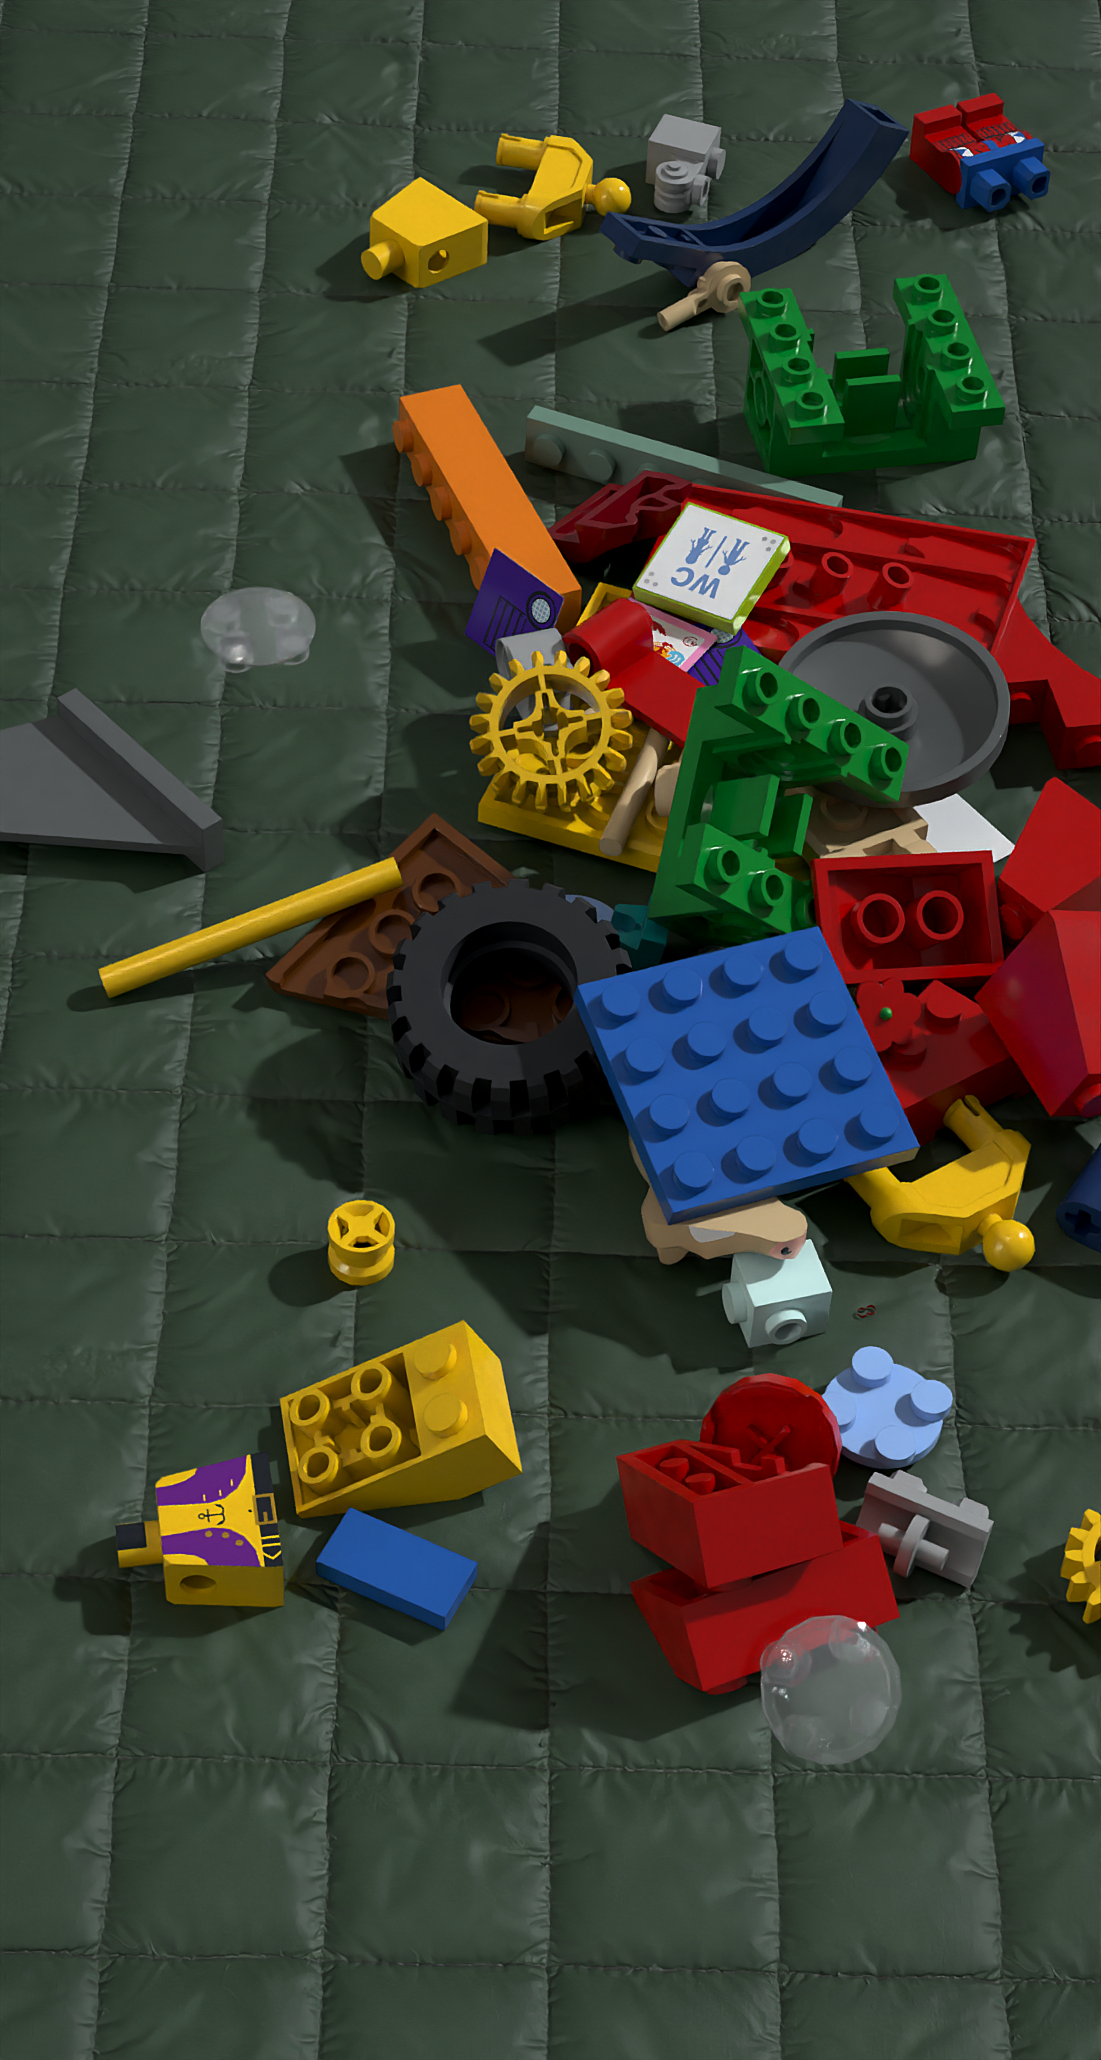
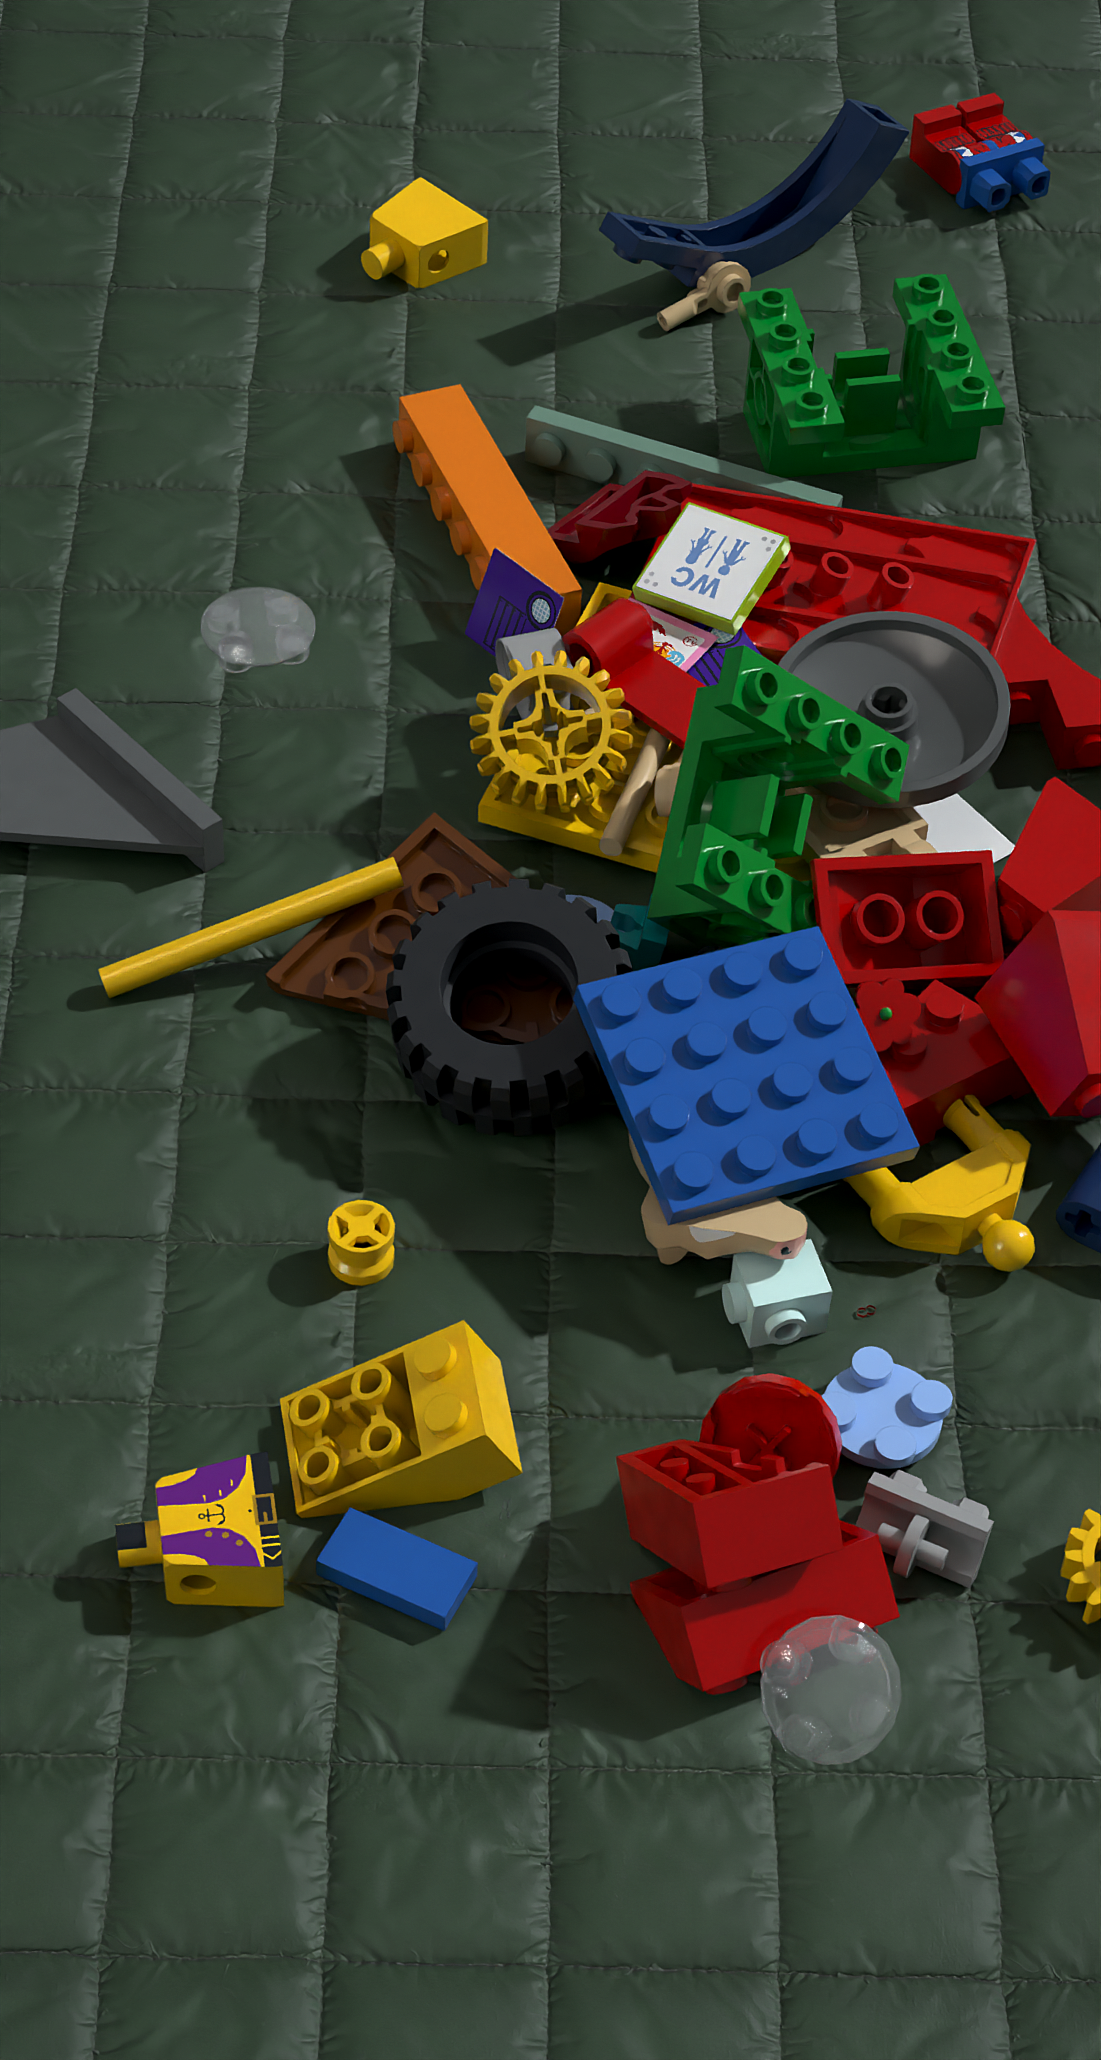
(558, 192): yellow connector -> none
(682, 162): light grey brick -> none

